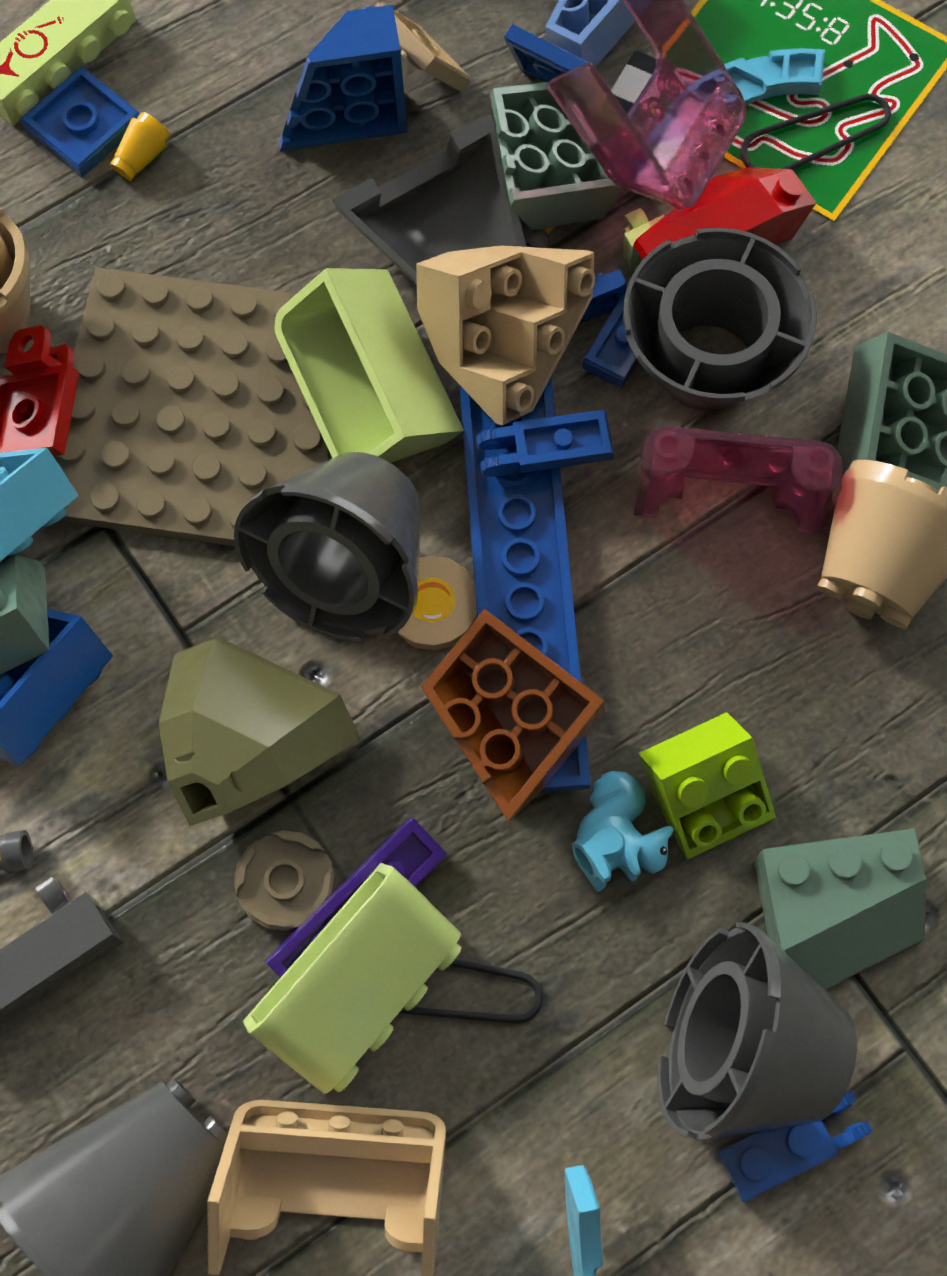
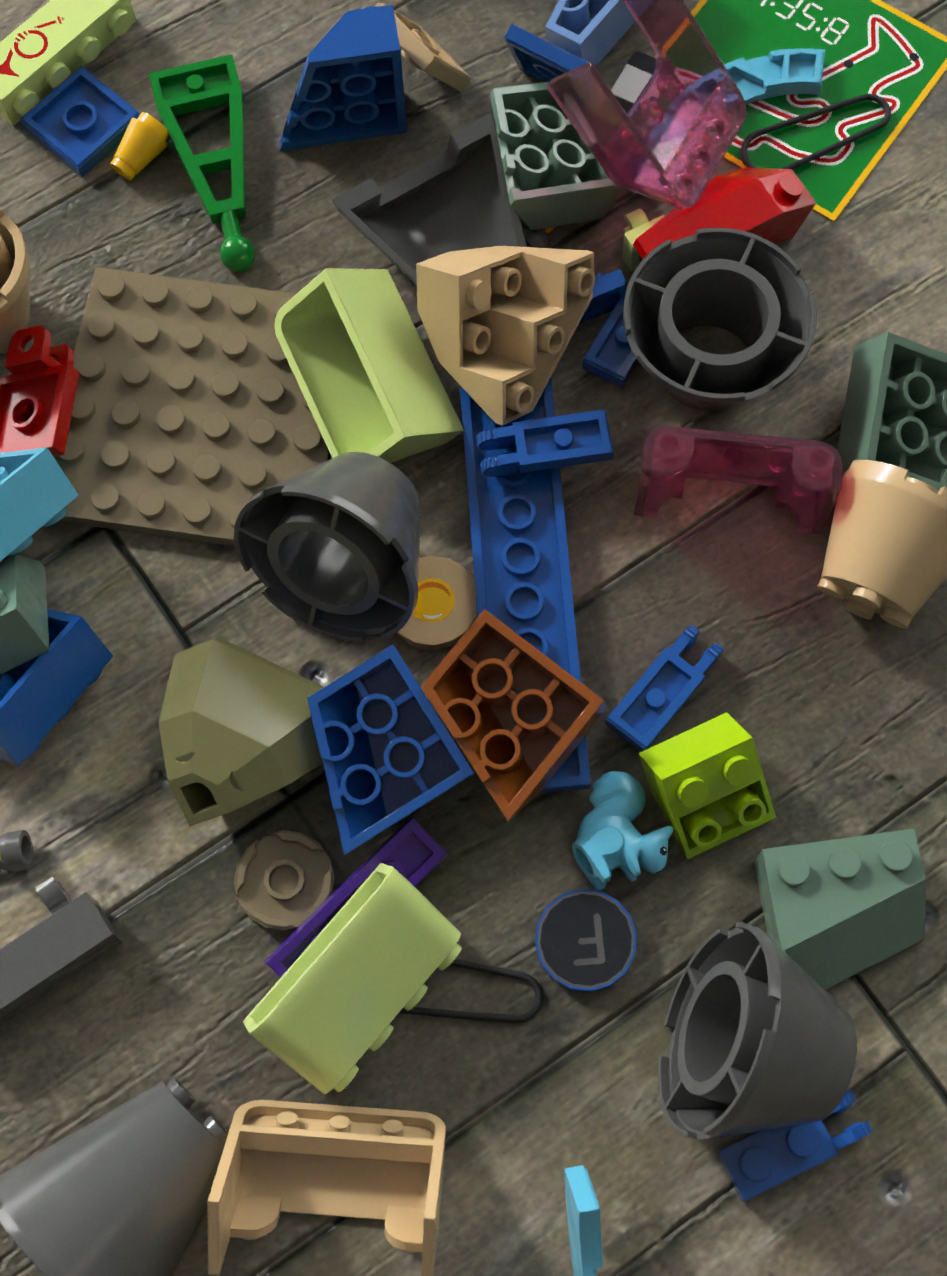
(199, 88): none -> green plate
(382, 747): none -> blue wedge
(585, 940): none -> black tile
(661, 692): none -> blue hinge

